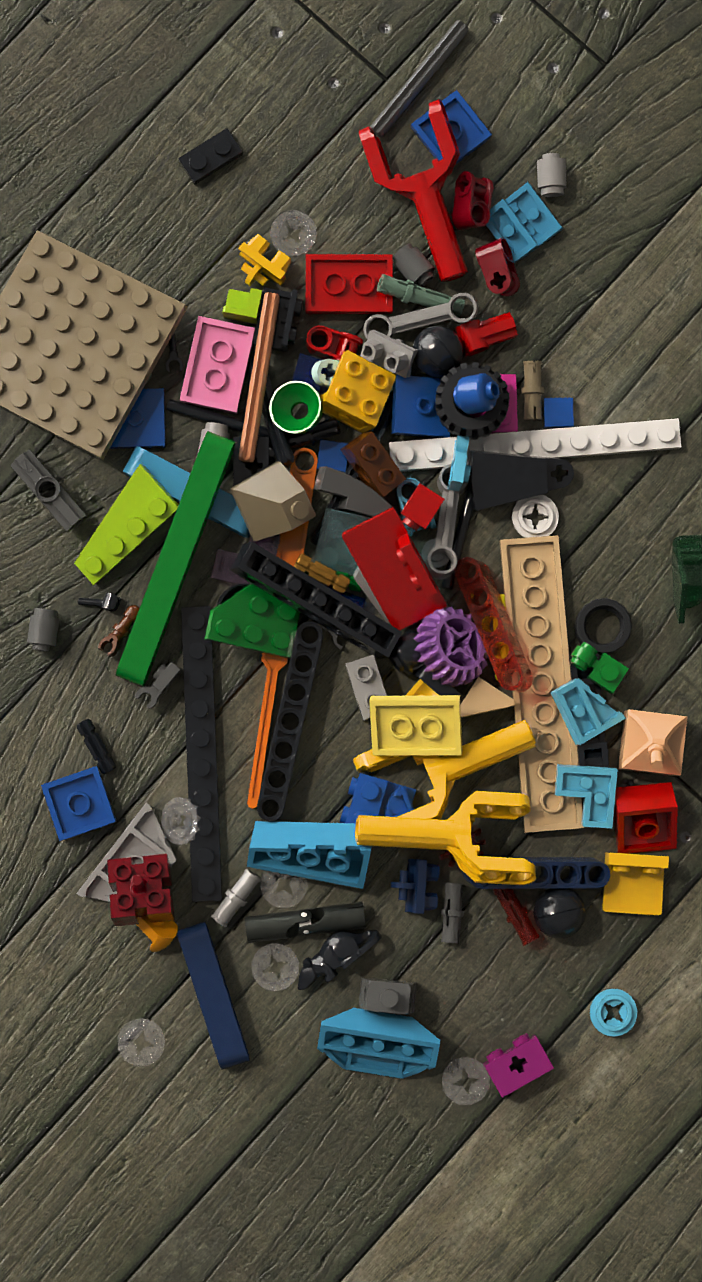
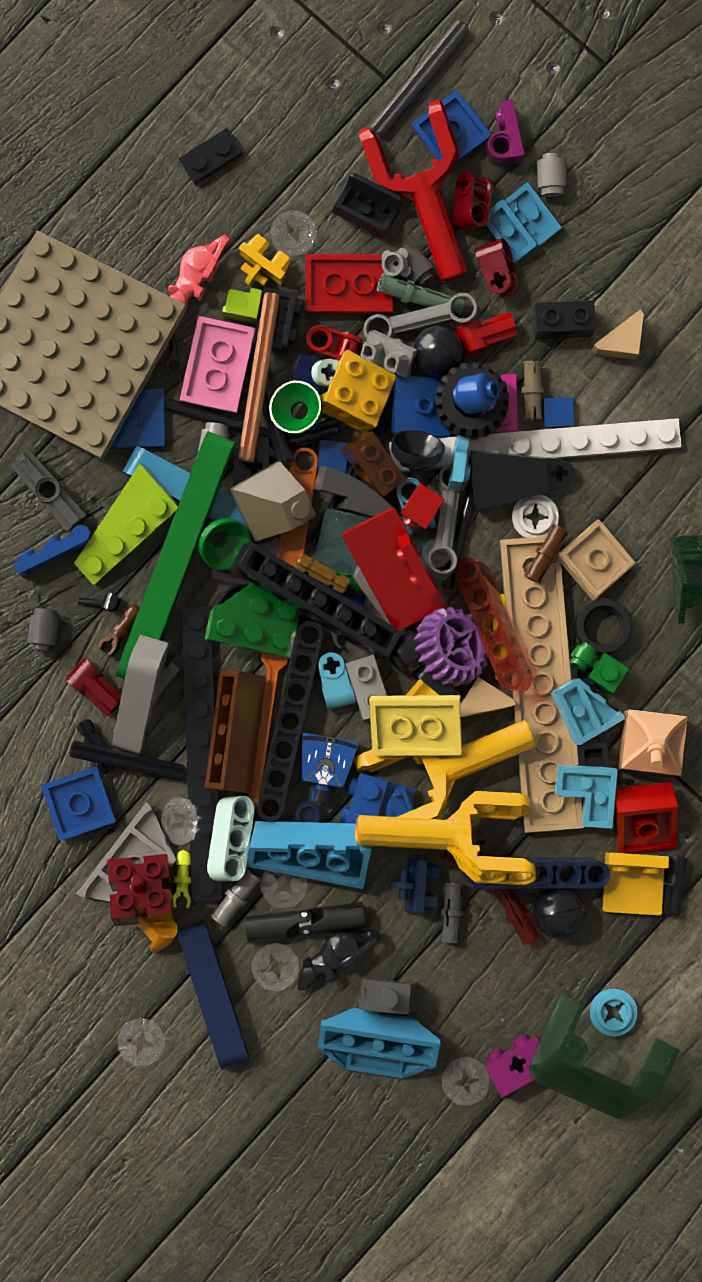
(55, 549): none -> blue plate
(90, 683): none -> dark red piece
(127, 760): none -> black axle
(139, 694): none -> light grey beam
(183, 862): none -> neon yellow piece
(197, 267): none -> coral animal
(221, 848): none -> light aqua beam
(223, 554): none -> green piece
(235, 731): none -> reddish brown brick
(307, 812): none -> dark blue plate
(326, 763): none -> blue torso
(336, 686): none -> medium azure piece
(367, 205): none -> black bracket
(388, 260): none -> light grey plate
(417, 449): none -> black piece
(509, 137): none -> magenta plate
(546, 554): none -> reddish brown pin
(561, 1059): none -> clear green windscreen
(564, 319): none -> black brick
(595, 559): none -> tan plate
(623, 340): none -> tan slope
(674, 885): none -> black axle

